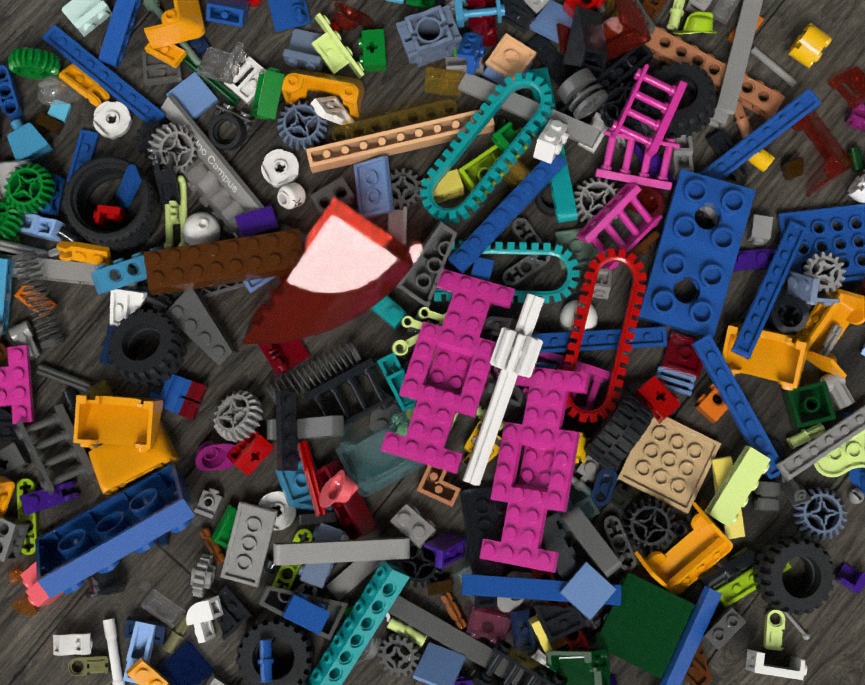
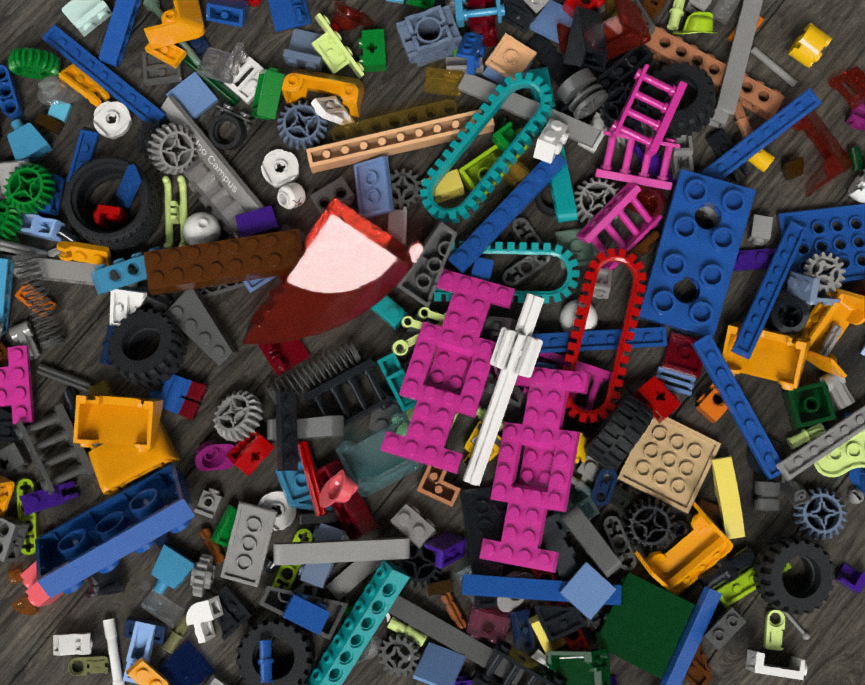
(166, 180): black hinge -> none
(171, 569): none -> dark azure torso
(737, 486): yellowish green brick -> none

